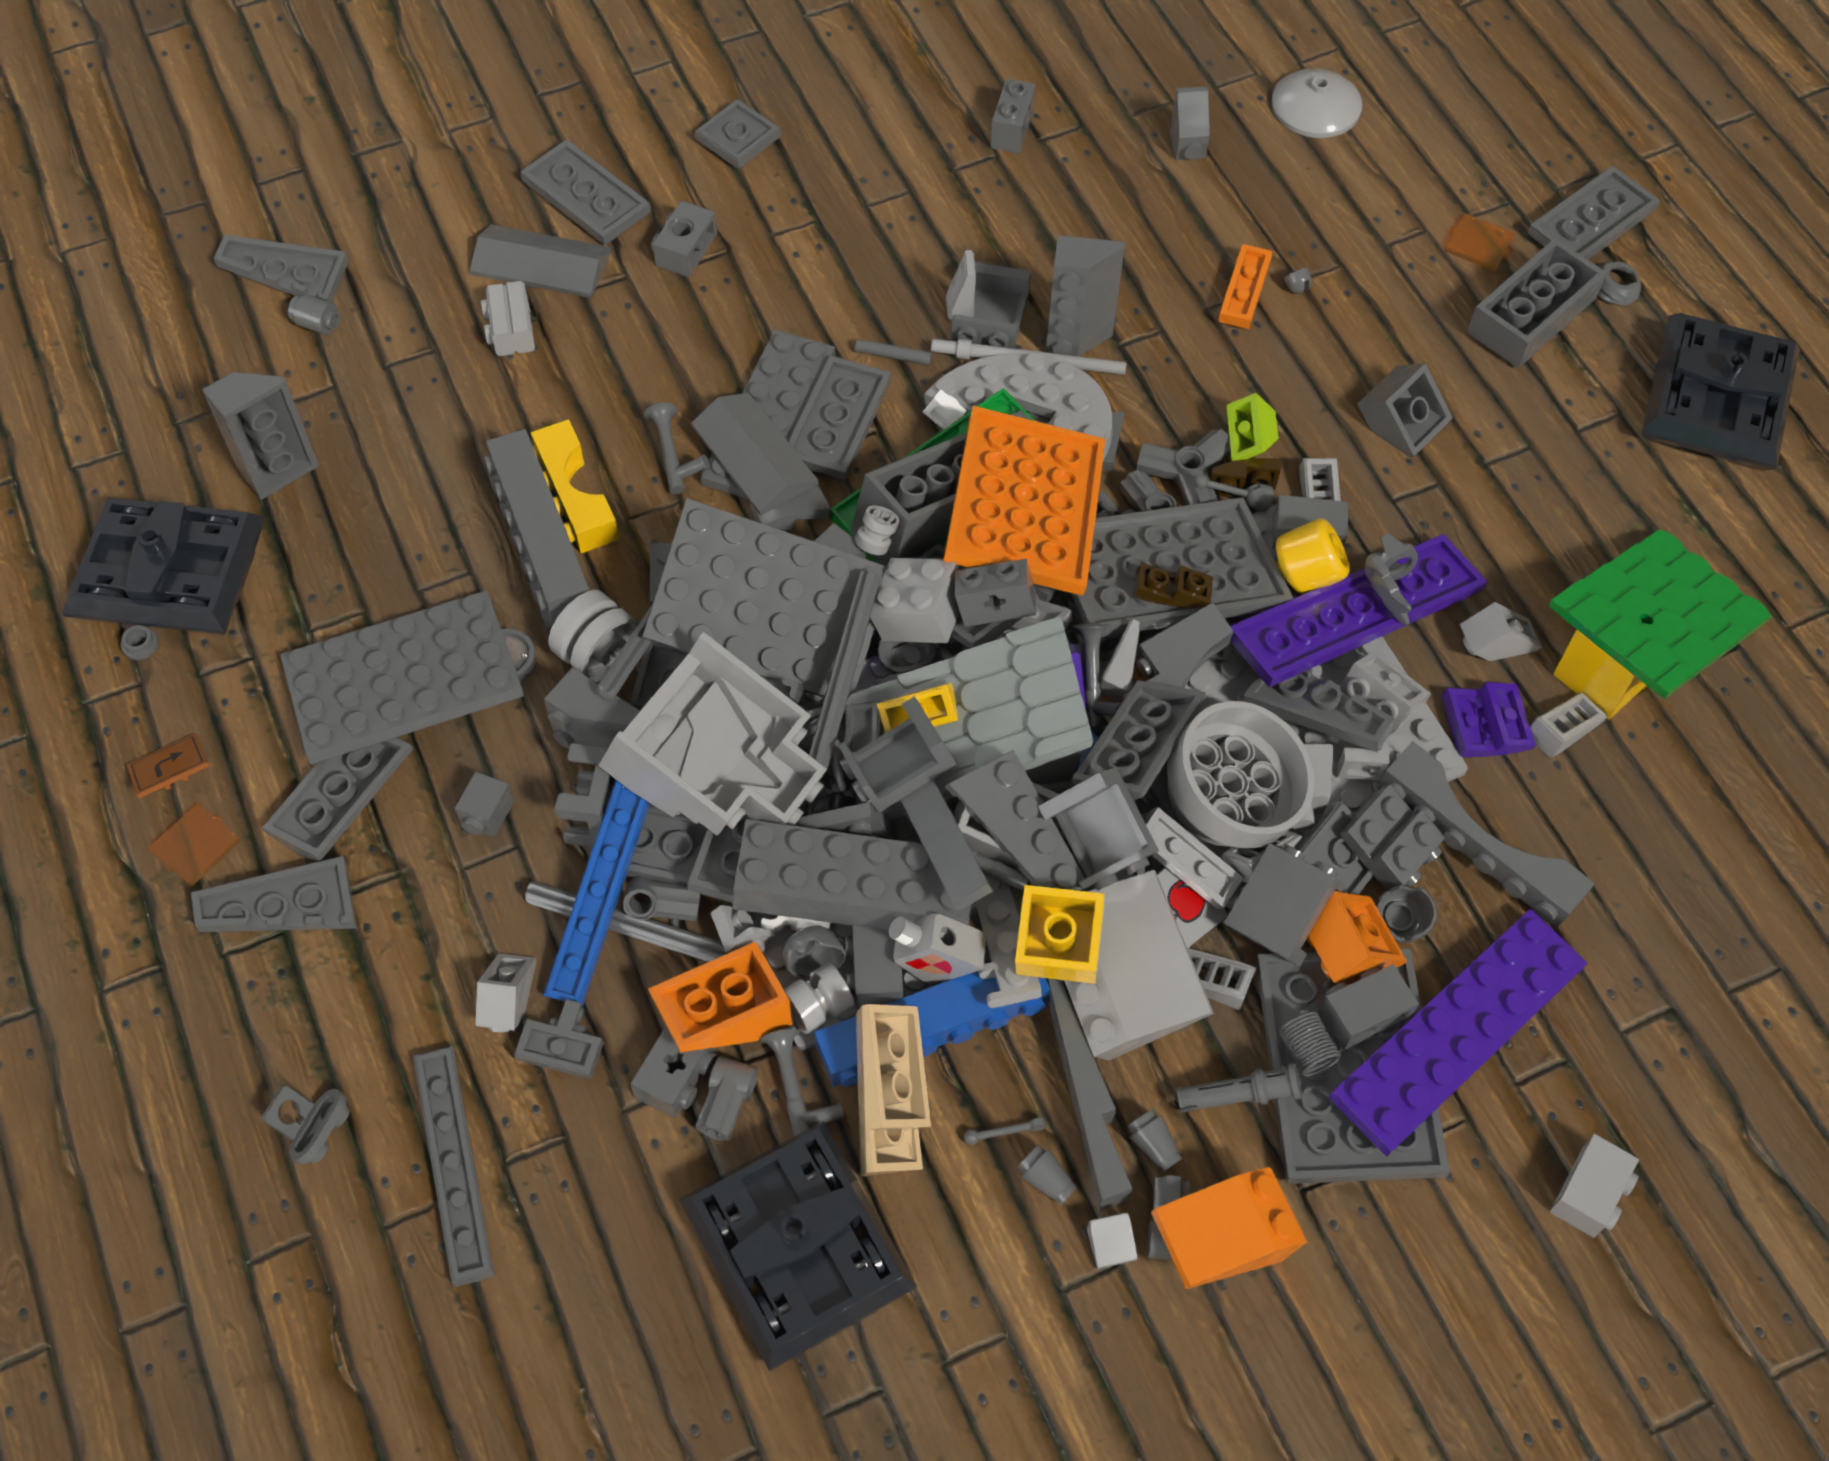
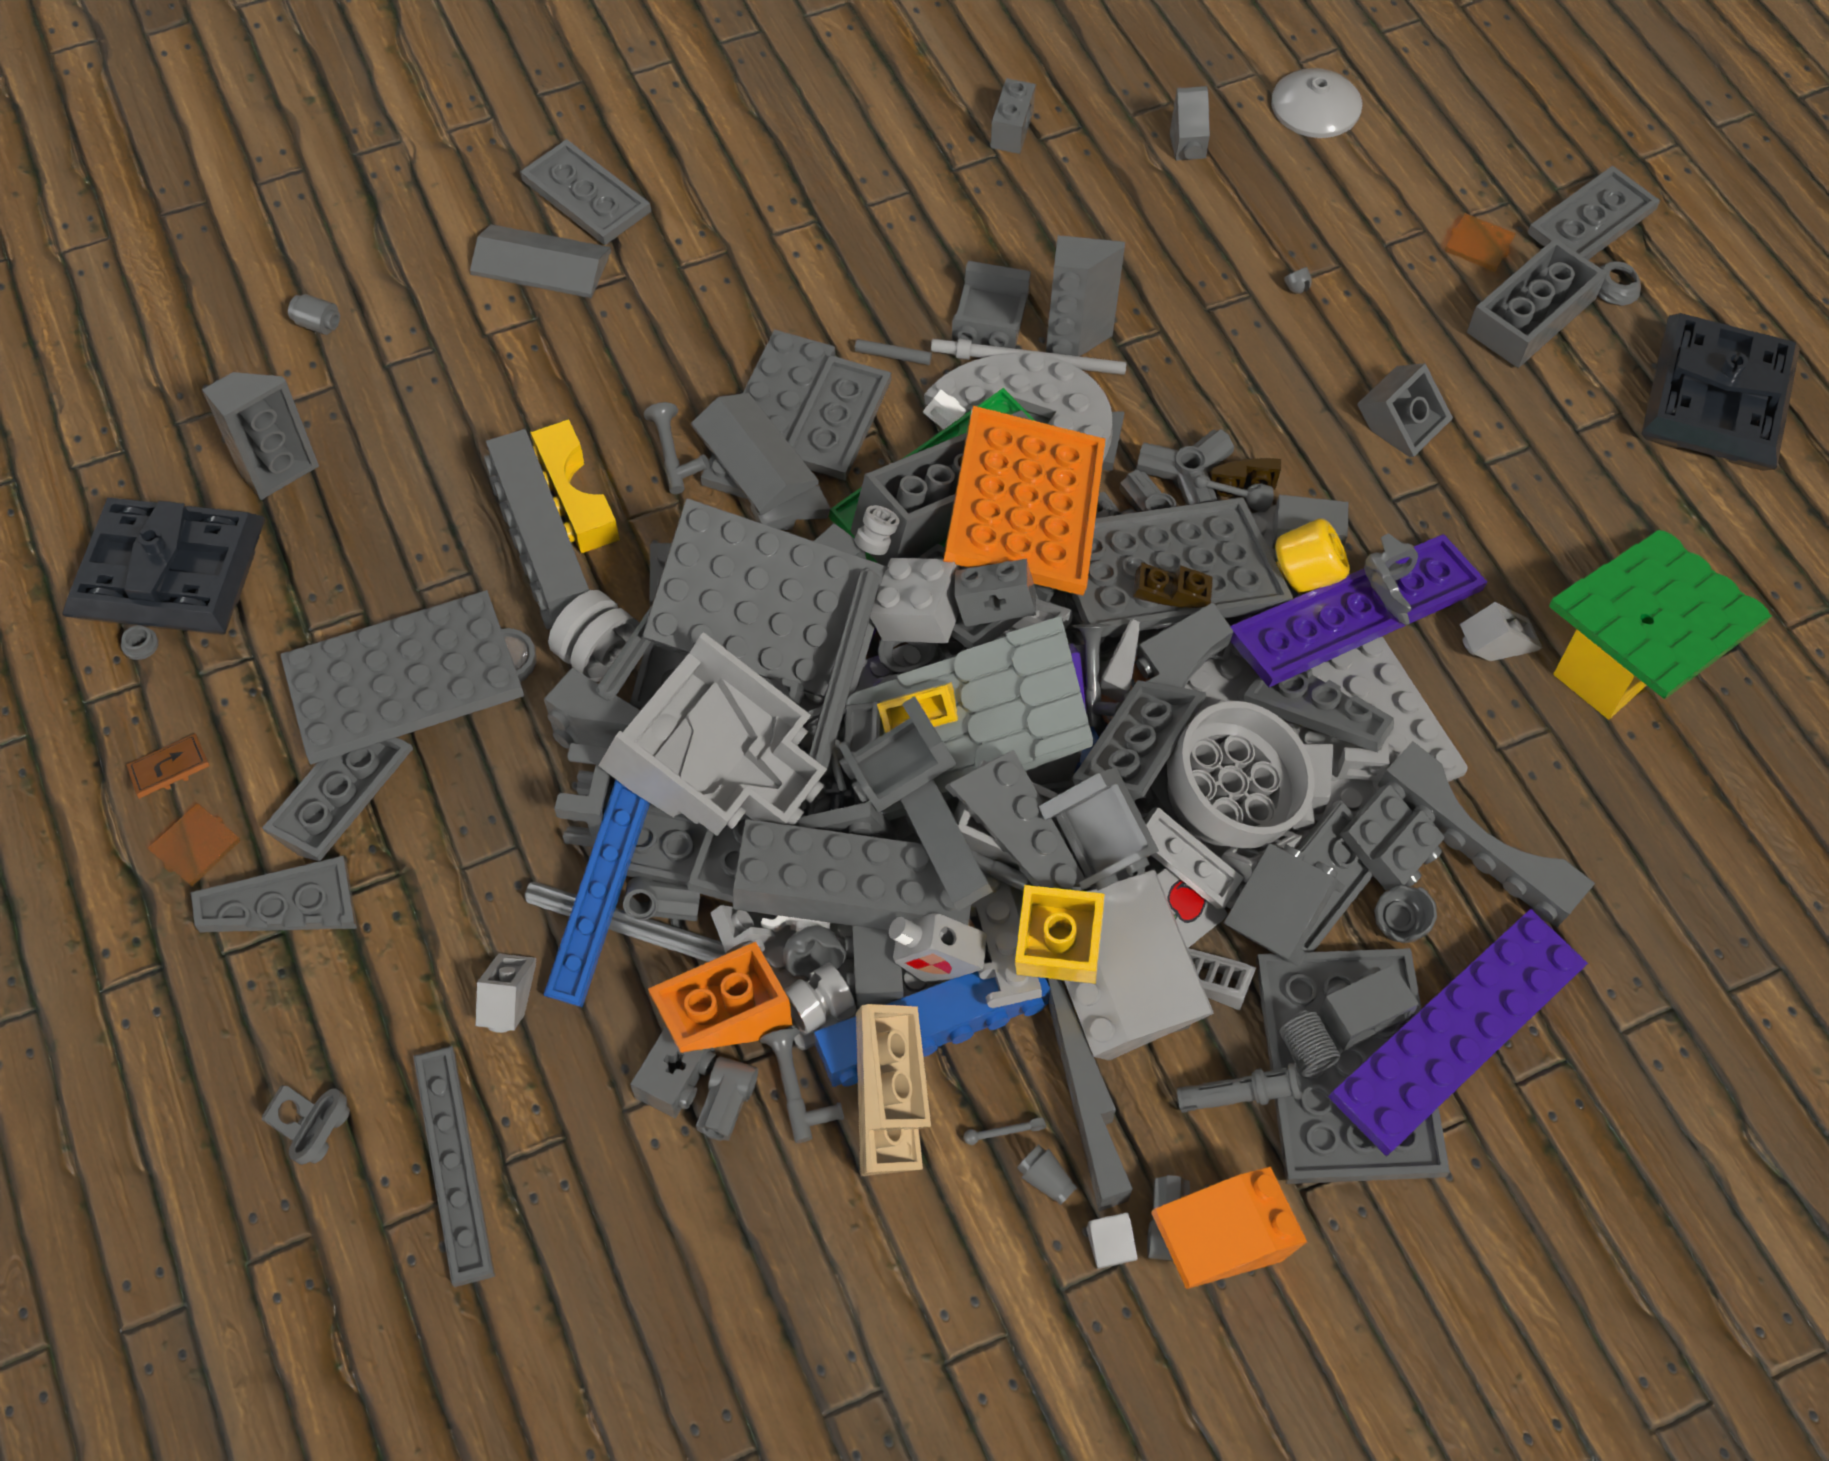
(284, 265): dark grey wing -> none
(484, 805): dark grey brick -> none
(509, 318): light grey brick -> none
(560, 1043): dark grey hinge -> none
(684, 238): dark grey brick -> none
(737, 133): dark grey plate -> none
(797, 1245): black piece -> none
(961, 293): light grey slope -> none
(1155, 1140): dark grey cone -> none
(1245, 286): orange plate -> none
(1251, 427): lime slope -> none
(1319, 467): light grey slope -> none
(1353, 938): orange slope -> none
(1384, 687): light grey bracket -> none
(1488, 720): dark purple slope -> none
(1569, 724): light grey slope -> none
(1595, 1187): light grey brick -> none

